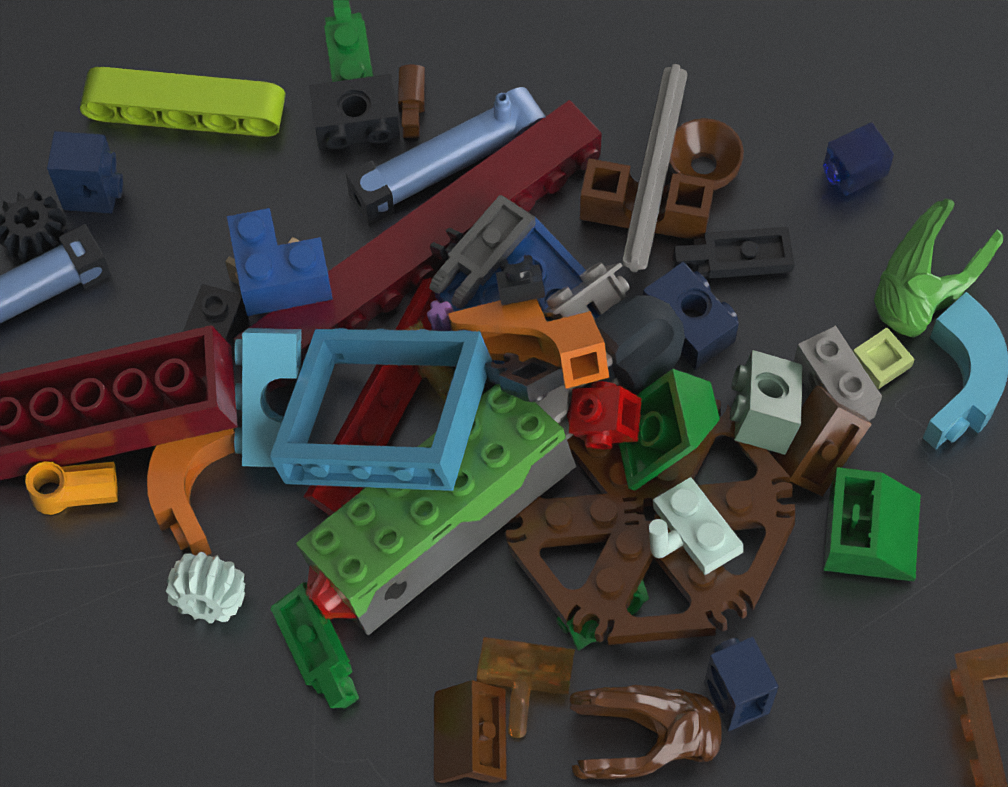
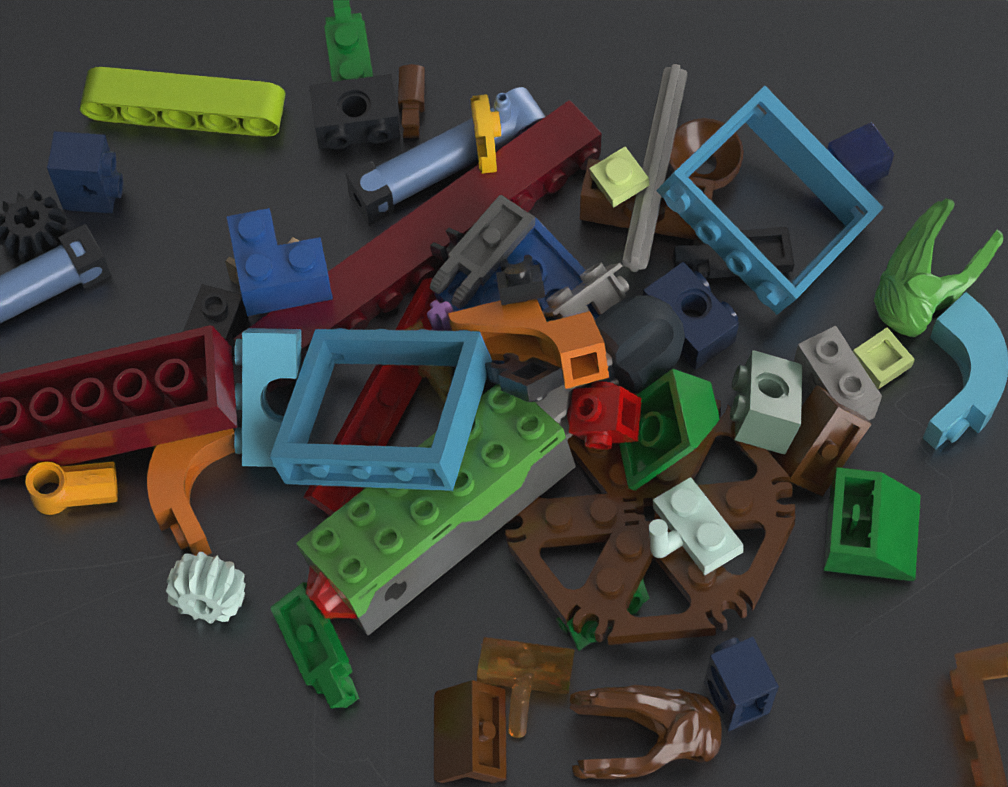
(486, 127): none -> yellow plate
(619, 176): none -> yellowish green plate
(810, 162): none -> dark azure window

